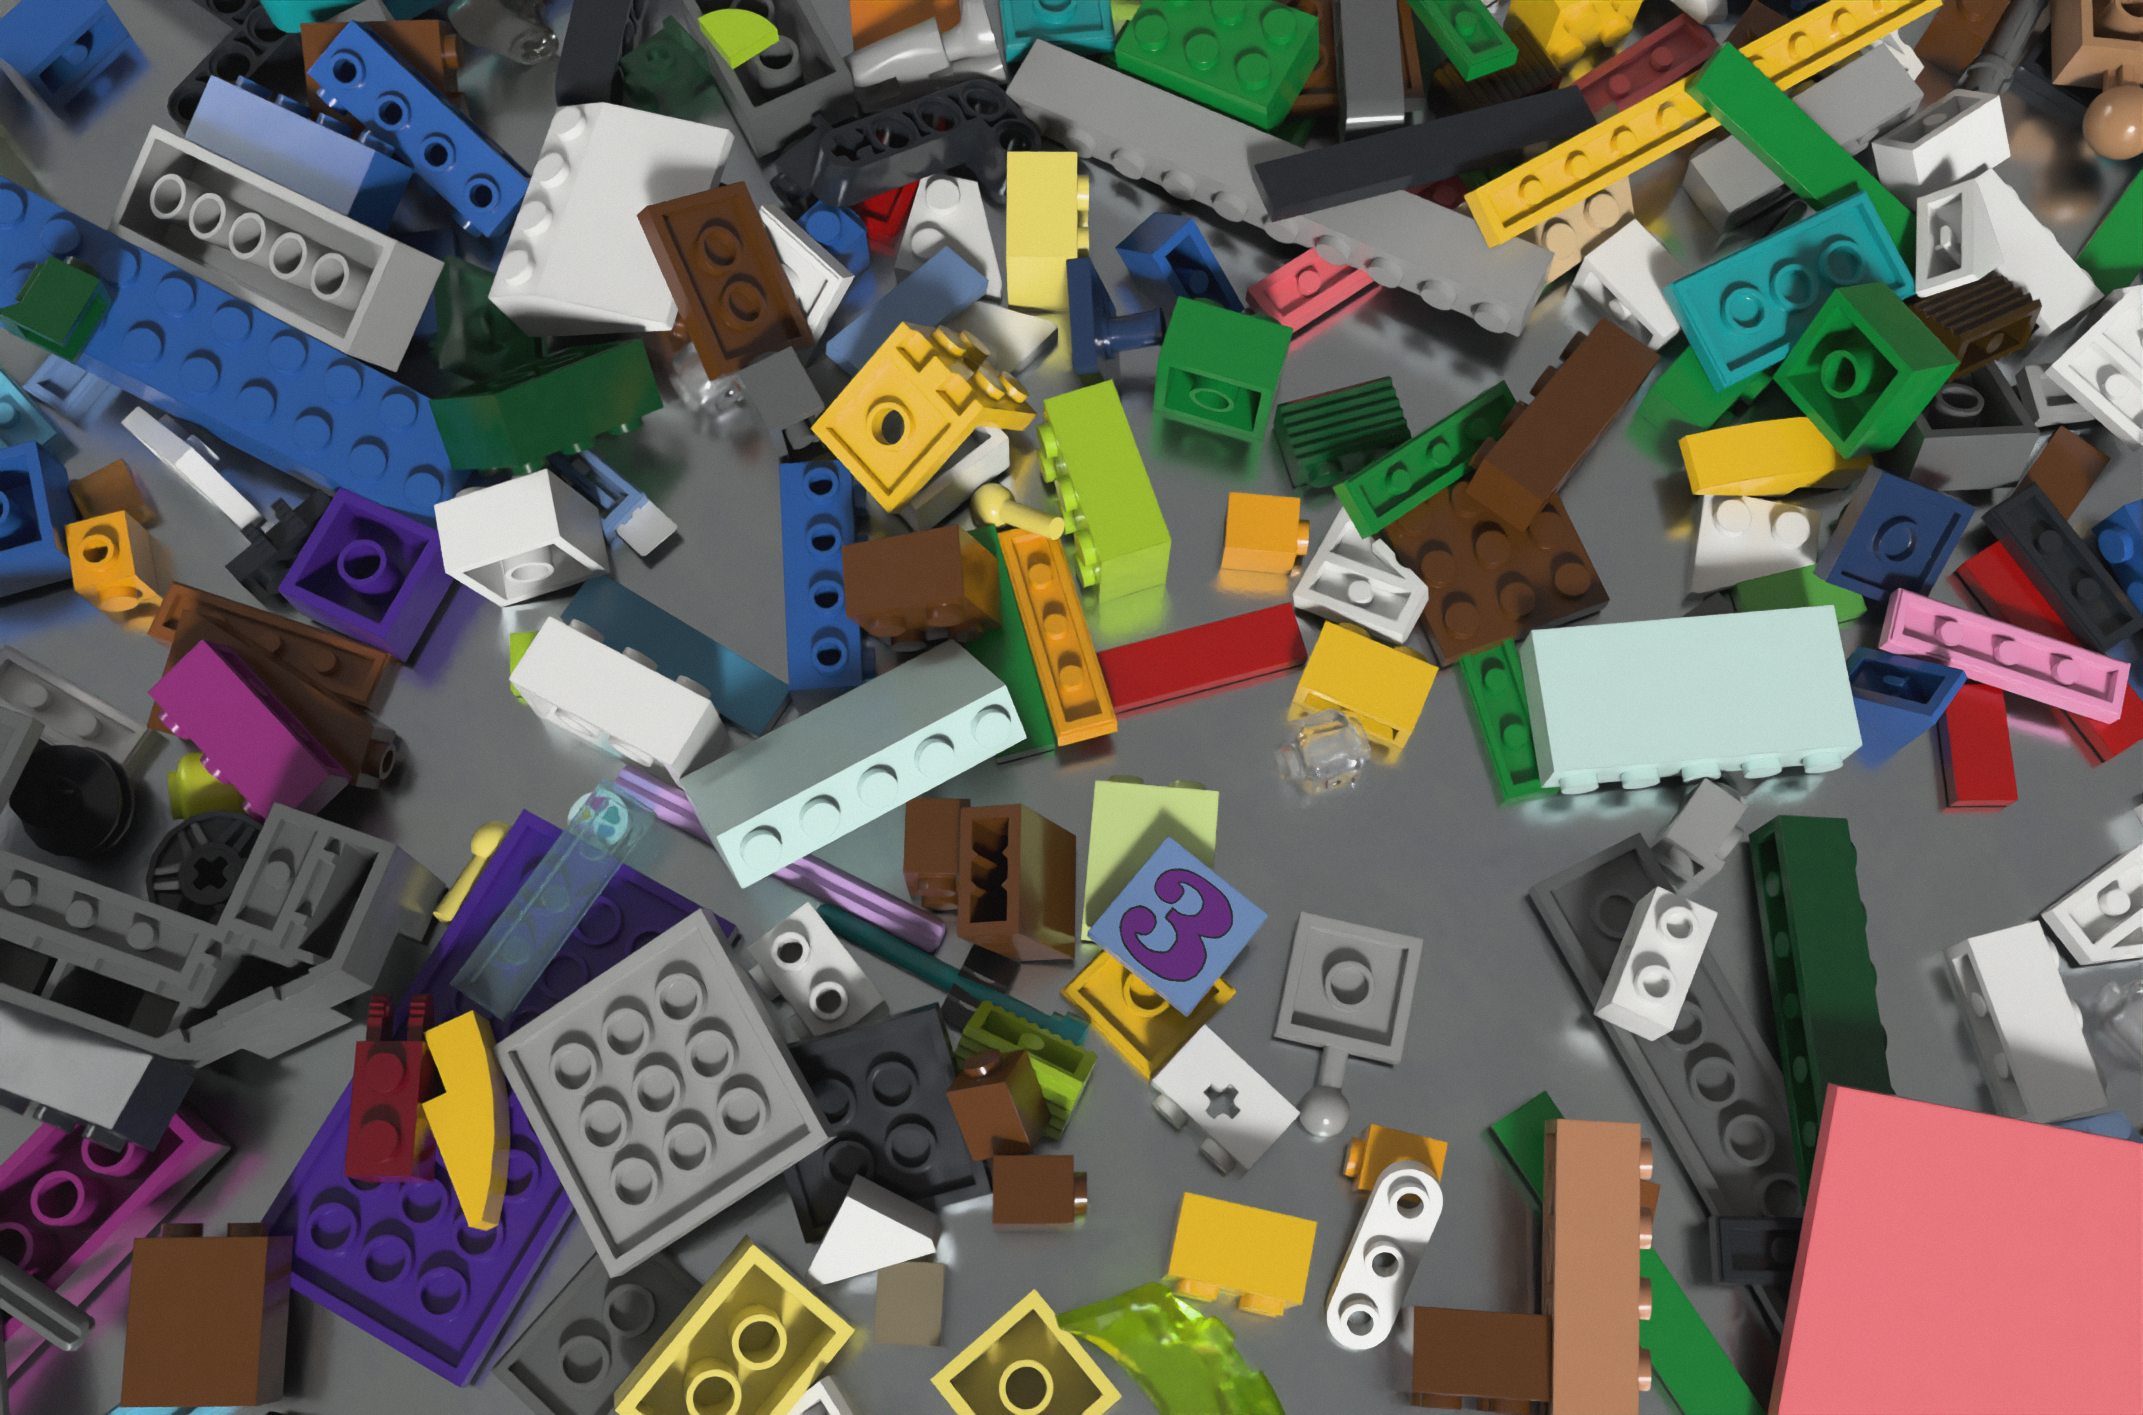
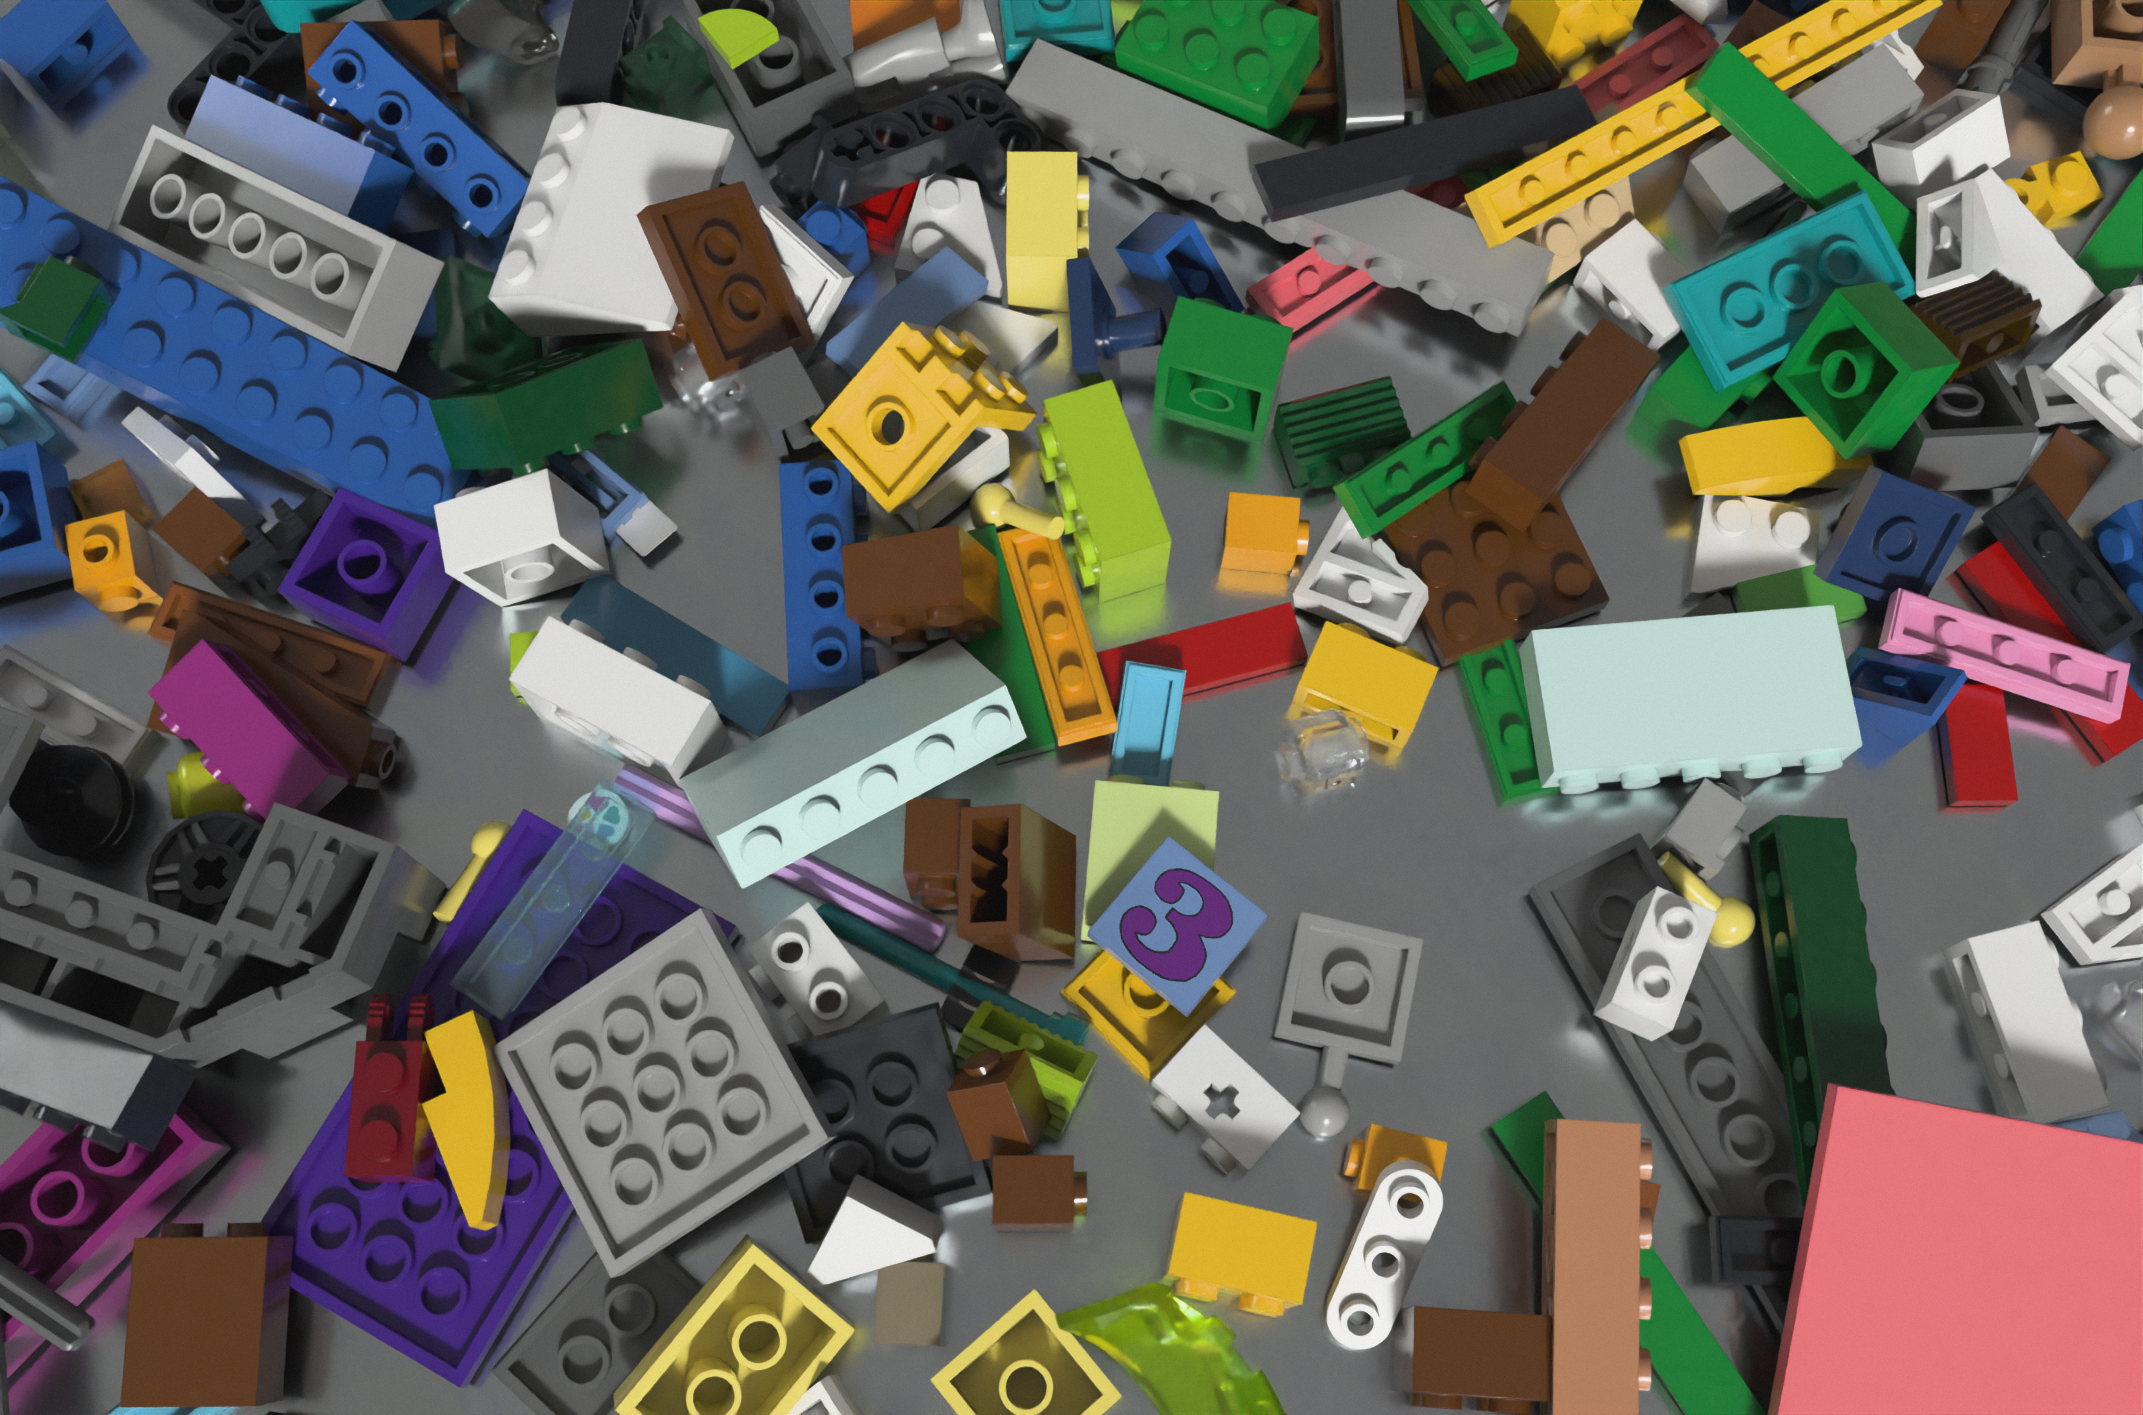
(203, 536): none -> reddish brown brick
(1146, 722): none -> medium azure tile
(1734, 917): none -> light yellow bar
(2058, 187): none -> yellow plate

